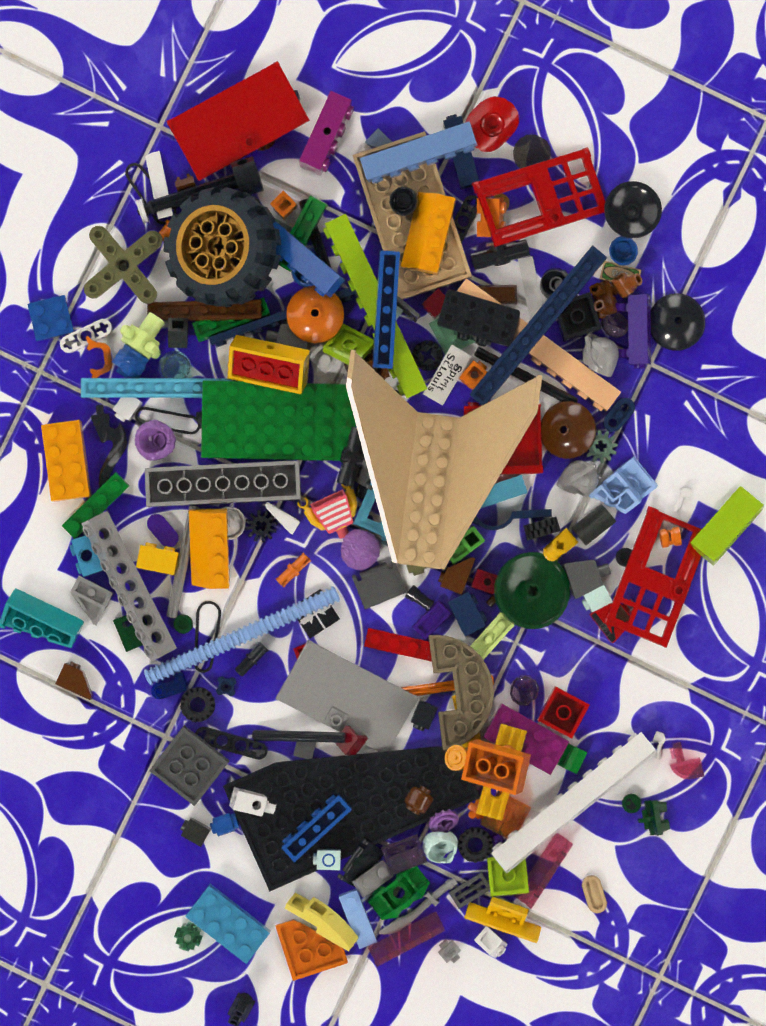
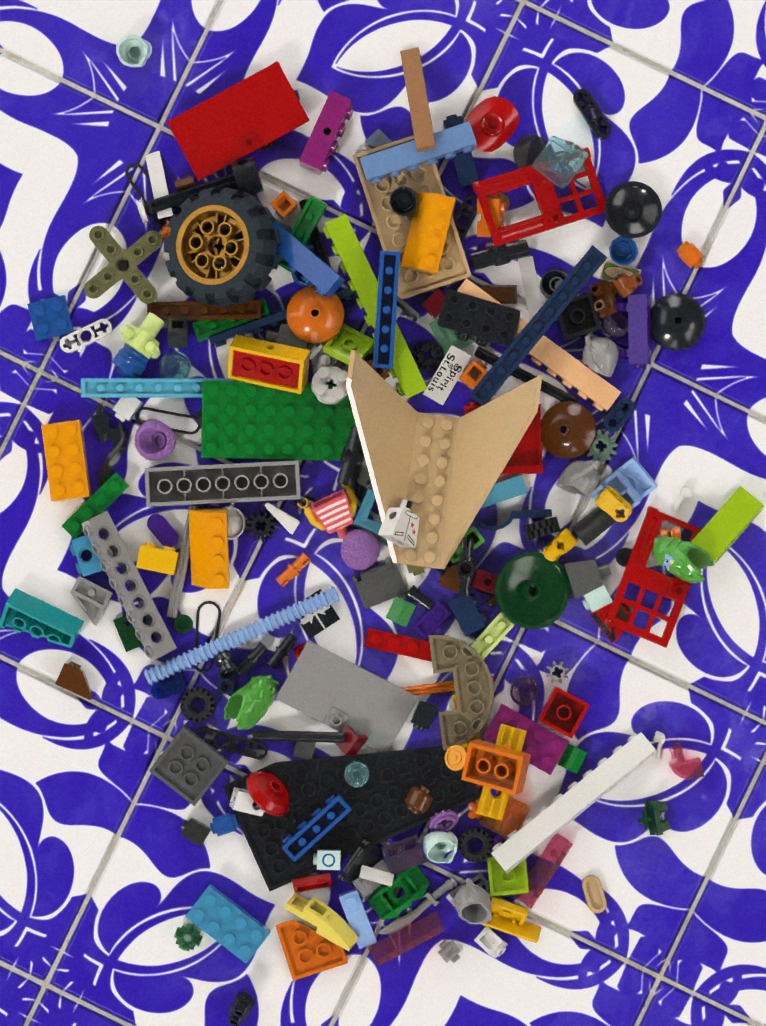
(107, 357): orange helmet -> none
(133, 50): none -> light aqua hair
(226, 665): none -> black wheel
(251, 701): none -> bright green head
(268, 793): none -> red piece
(282, 650): none -> black axle
(312, 882): none -> red tile
(323, 376): none -> white plate
(356, 773): none -> clear light blue wheel
(376, 875): none -> white sticker
(400, 525): none -> white torso
(400, 611): none -> green piece
(418, 99): none -> medium nougat tile
(466, 557): none -> black pin
(473, 903): none -> light grey helmet
(552, 669): none -> light grey gear
(560, 161): none -> clear light blue slope
(604, 123): none -> black beam
(612, 503): none -> yellow piece
(631, 803): dark green tile -> none
(681, 558): none -> bright green head
(690, 255): none -> orange brick

